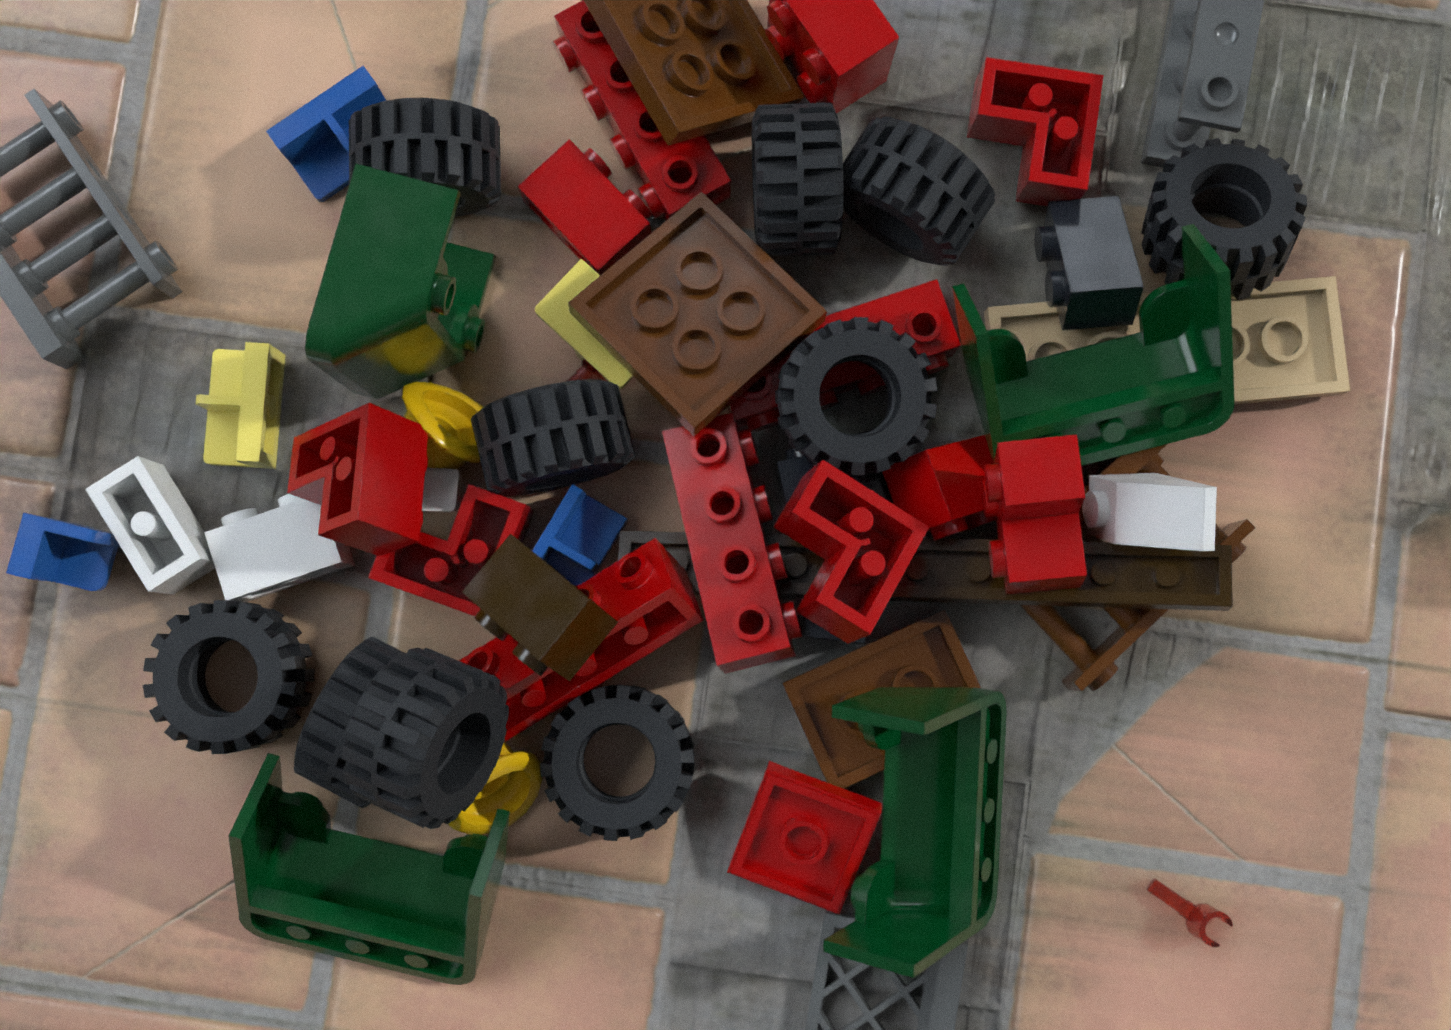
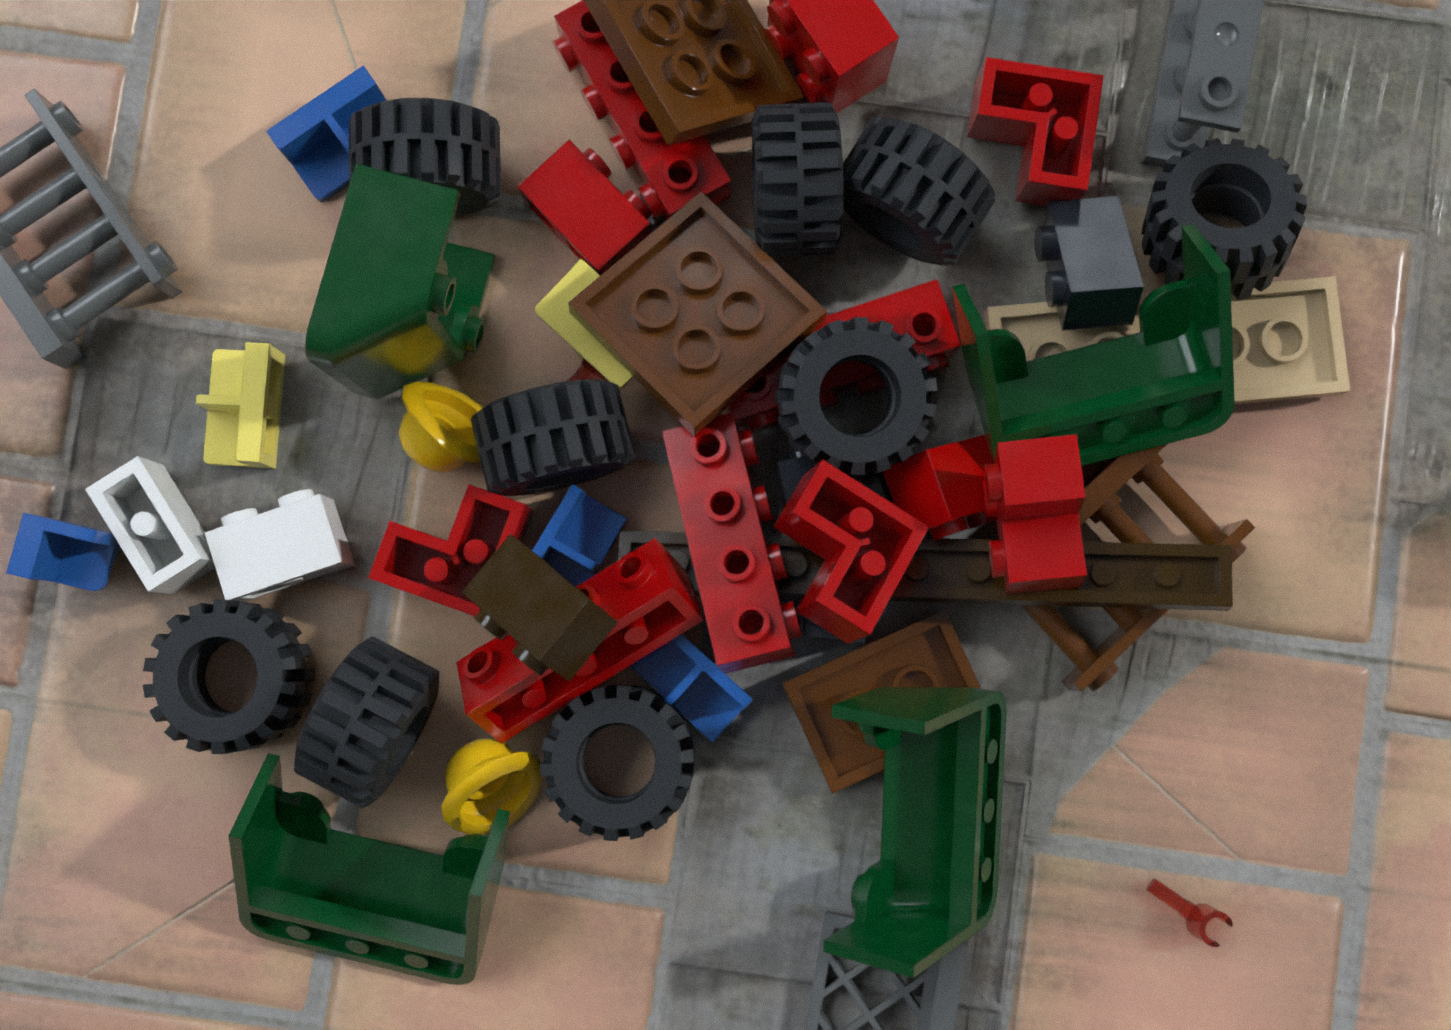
(365, 477): red brick -> none
(425, 737): black tyre -> none
(442, 490): white slope -> none
(693, 685): none -> blue panel
(804, 837): red plate -> none
(1151, 511): white slope -> none

